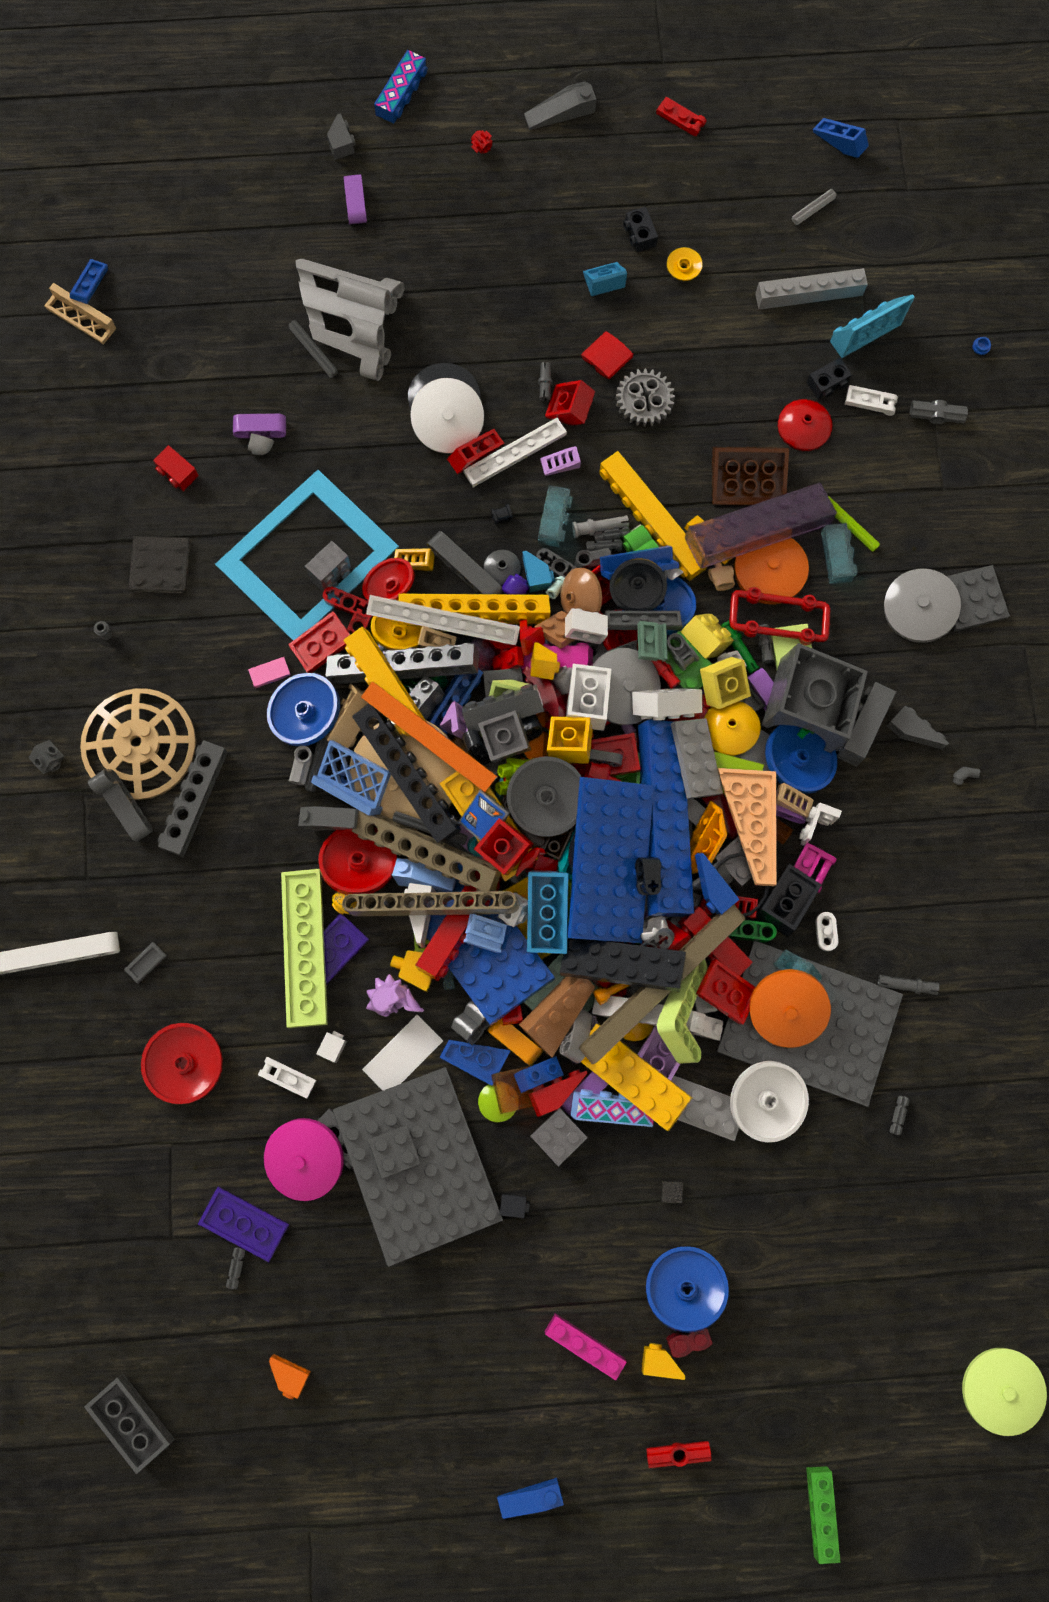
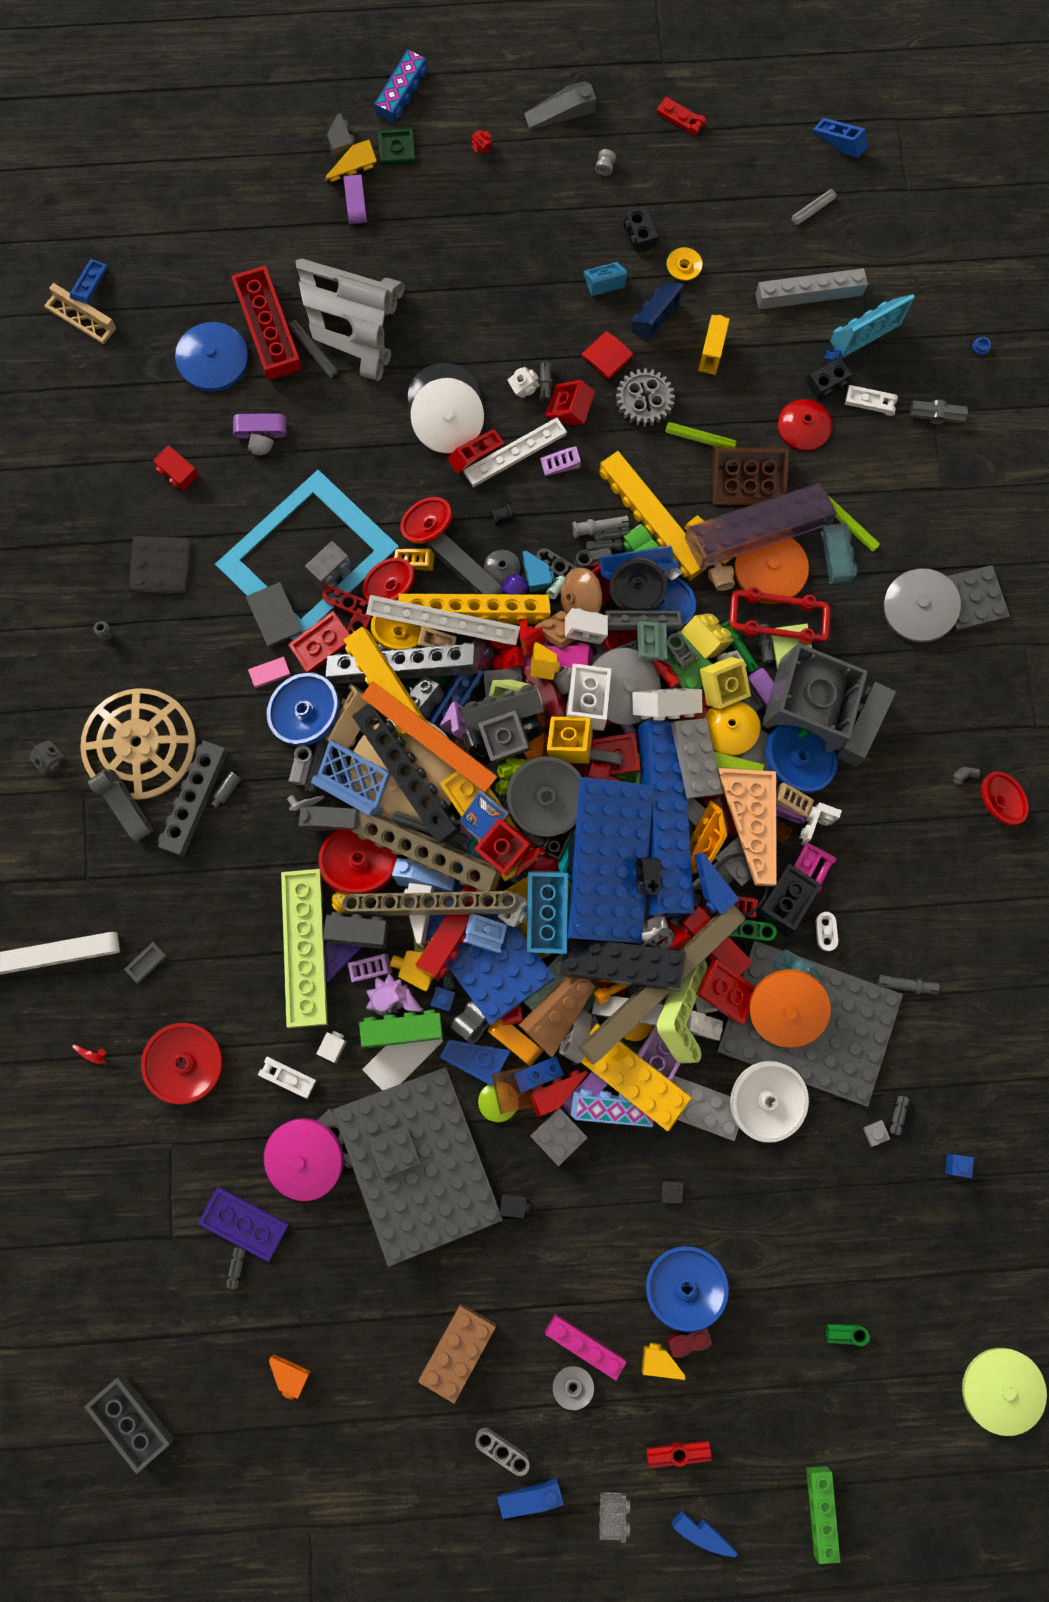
(91, 1056): none -> red bar
(212, 356): none -> blue dish
(225, 789): none -> dark grey cylinder
(266, 322): none -> red brick
(274, 614): none -> dark grey tile
(296, 806): none -> light grey bar
(356, 158): none -> yellow slope
(356, 930): none -> dark grey brick
(387, 969): none -> lavender slope
(396, 146): none -> dark green tile
(401, 1030): none -> bright green brick
(426, 520): none -> red dish
(442, 999): none -> blue plate
(457, 1353): none -> medium nougat brick
(506, 1461): none -> light grey beam
(524, 382): none -> white brick
(554, 516): clear light blue brick -> none
(573, 1399): none -> light grey dish
(606, 159): none -> light grey wheel
(613, 1517): none -> clear bracket
(657, 310): none -> dark blue slope
(699, 436): none -> lime axle
(703, 1535): none -> blue slope
(713, 344): none -> yellow brick
(832, 355): none -> blue plate
(845, 1334): none -> green piece
(876, 1133): none -> light grey plate
(913, 728): dark grey slope -> none
(959, 1165): none -> blue brick
(1004, 798): none -> red dish

